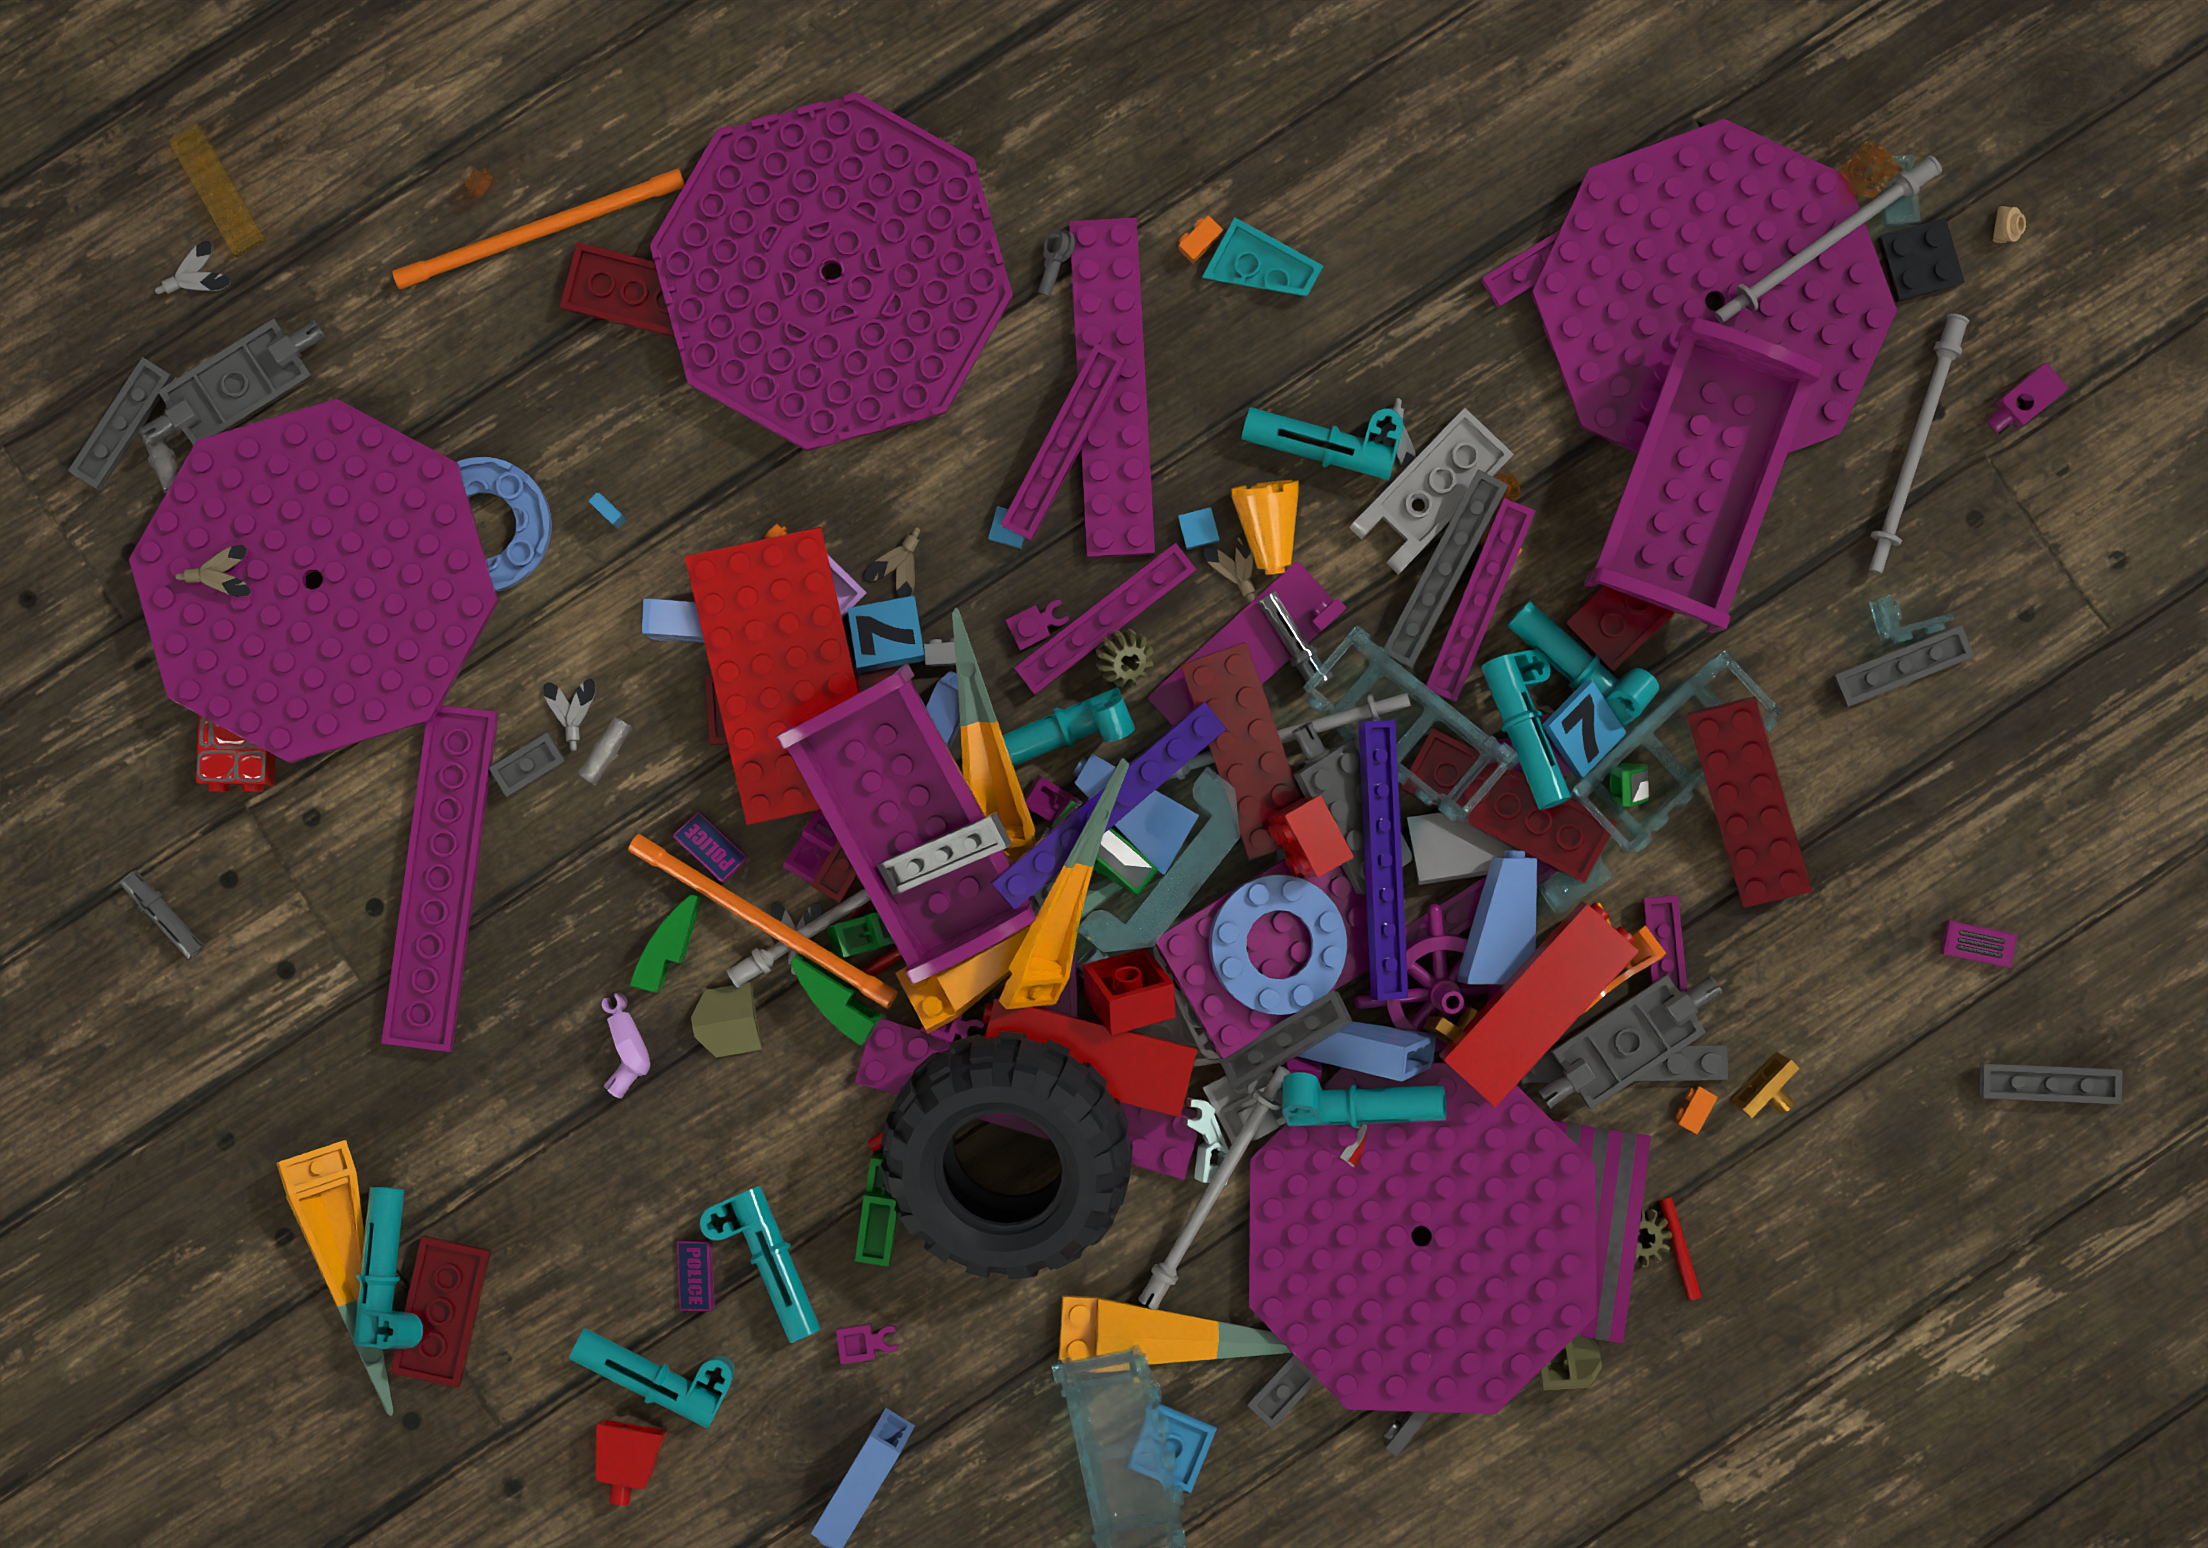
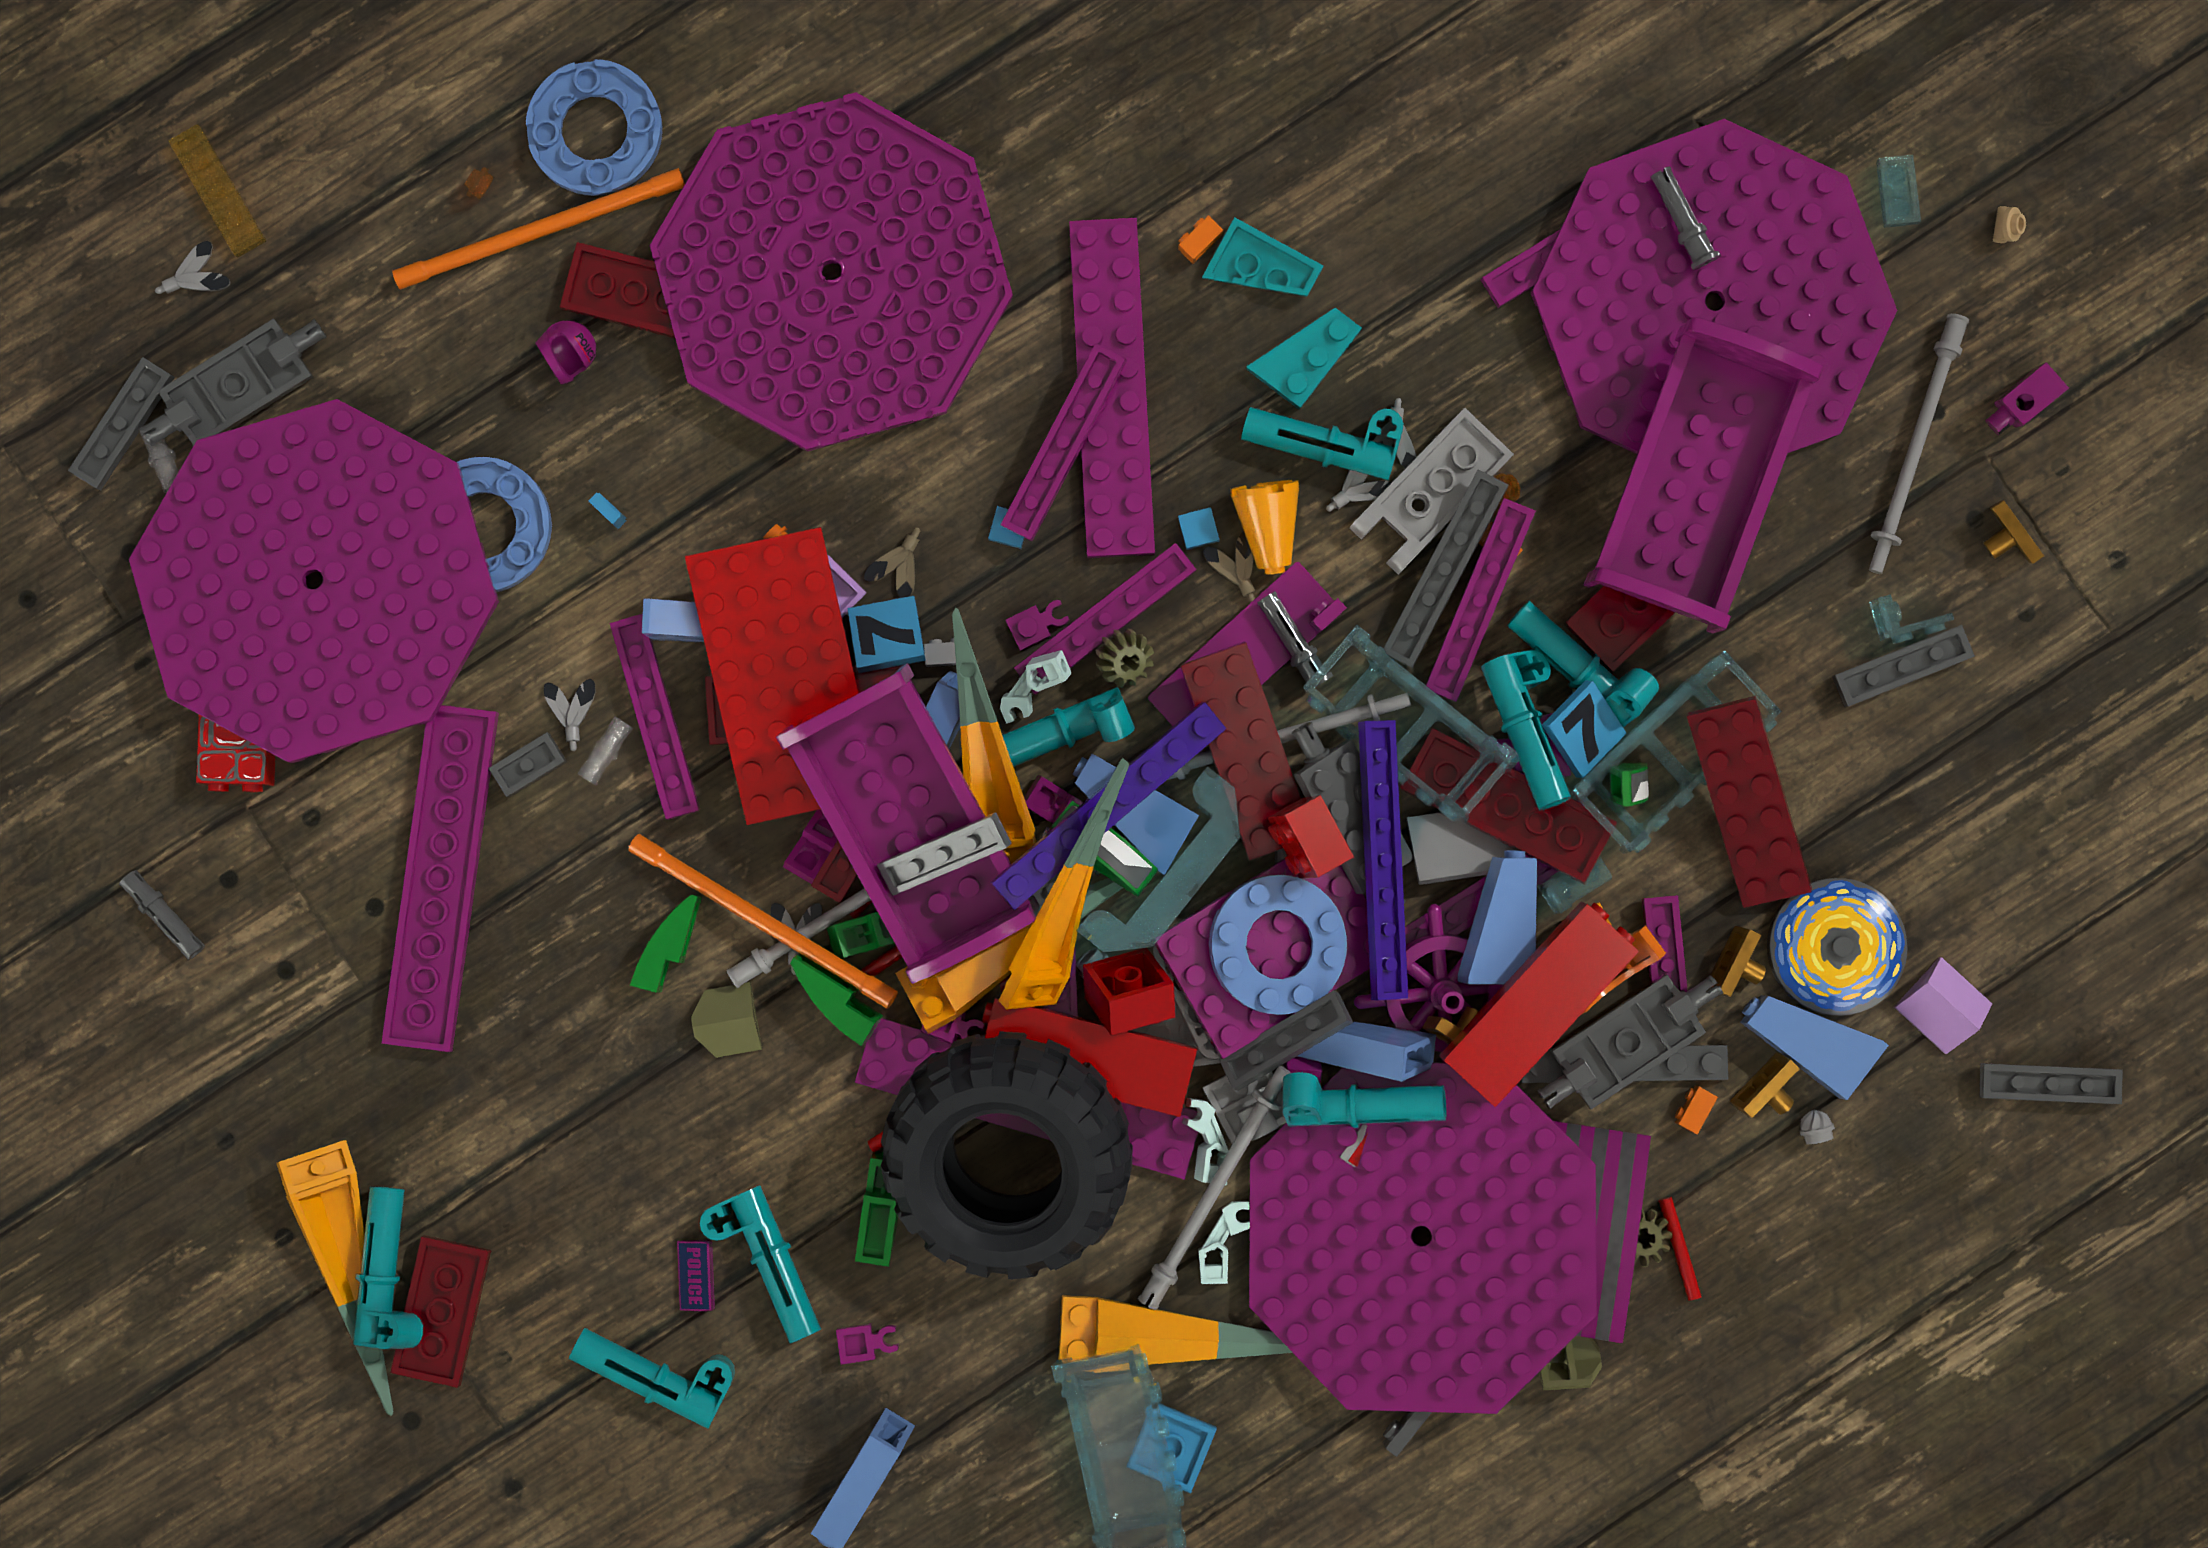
(213, 572): dark tan piece -> none
(567, 349): none -> magenta helmet
(579, 82): none -> medium blue plate
(626, 1457): red torso -> none
(630, 1047): lavender arm -> none
(655, 718): none -> magenta plate
(710, 847): slope -> none
(1056, 671): none -> light aqua piece
(1057, 249): dark grey plate -> none
(1225, 1225): none -> light aqua piece
(1282, 1391): dark grey plate -> none
(1306, 358): none -> teal wing
(1357, 491): none -> light grey piece
(1692, 233): none -> dark grey pin
(1736, 961): none -> pearl gold tile
(1816, 1127): none -> light grey plate
(1819, 1047): none -> medium blue slope
(1837, 947): none -> dish
(1883, 170): clear orange brick -> none
(1906, 184): light grey bar -> none
(1920, 260): black plate -> none
(1944, 1006): none -> lavender slope
(1978, 944): magenta tile -> none
(2011, 535): none -> pearl gold tile

